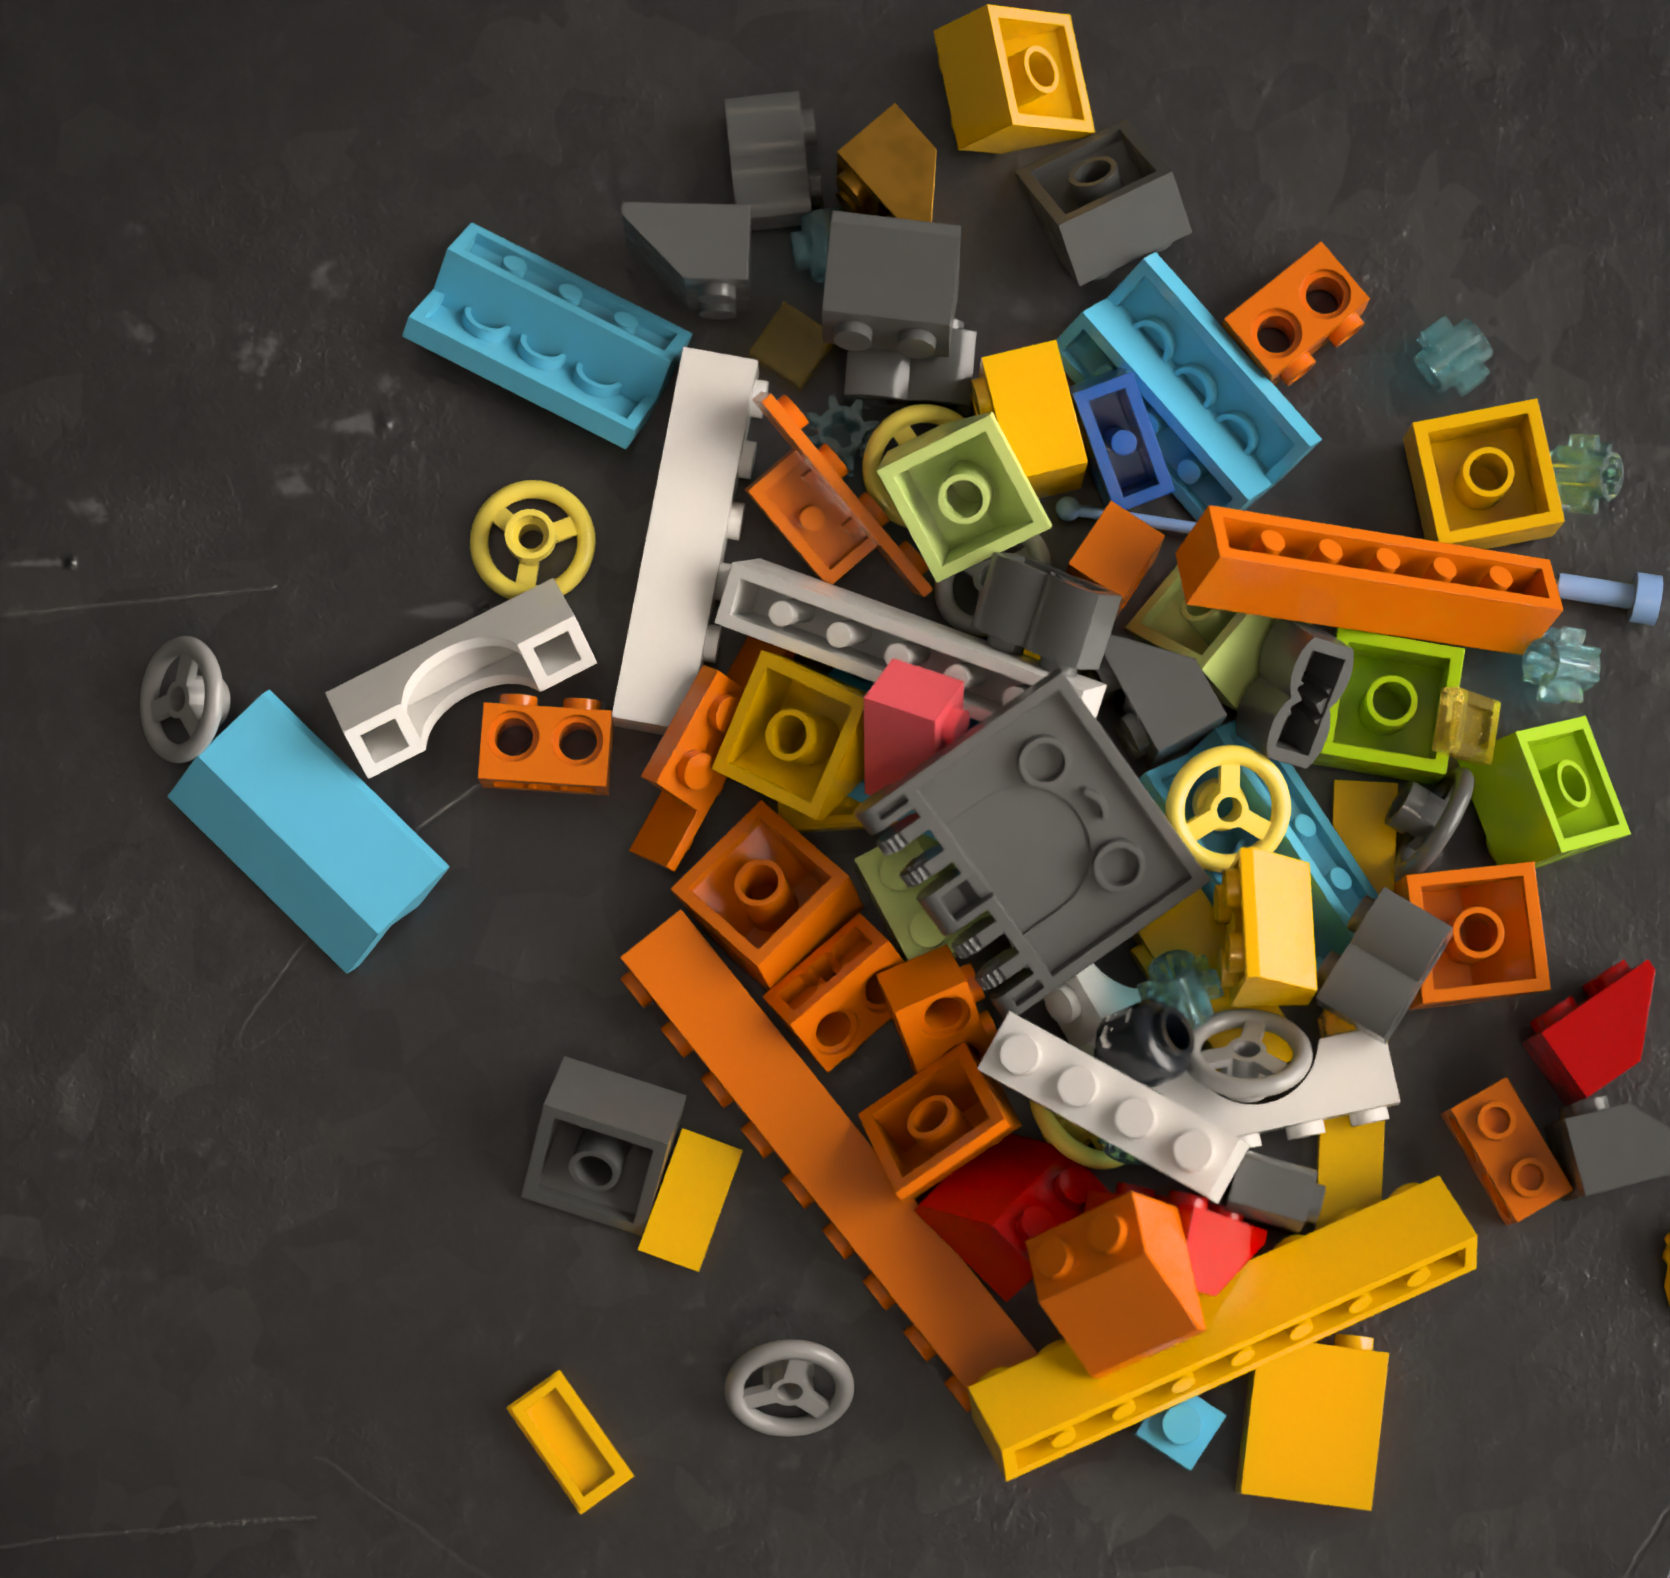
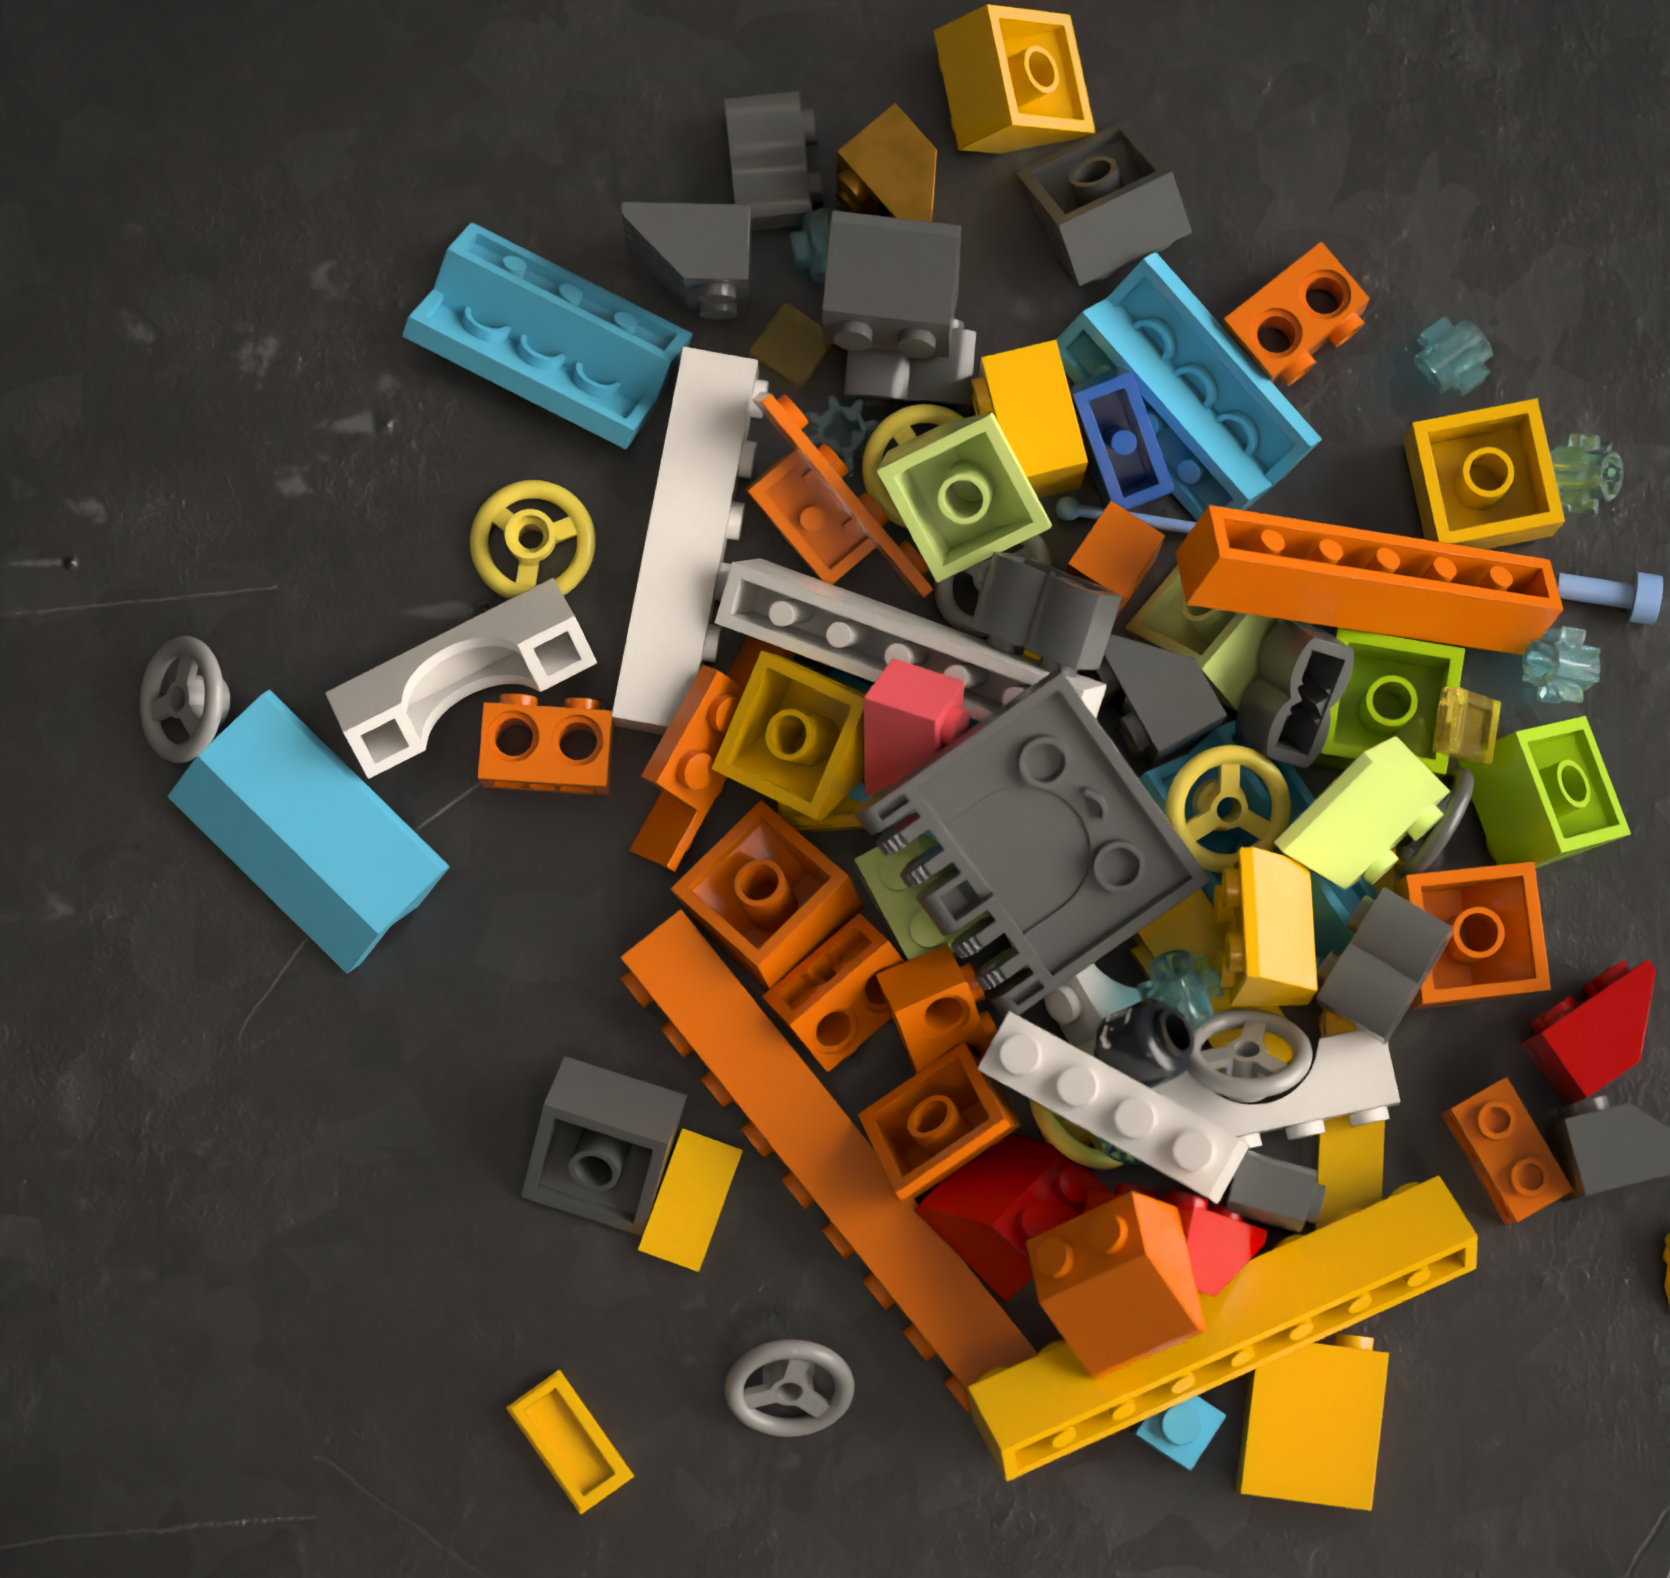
(1365, 815): none -> yellowish green slope

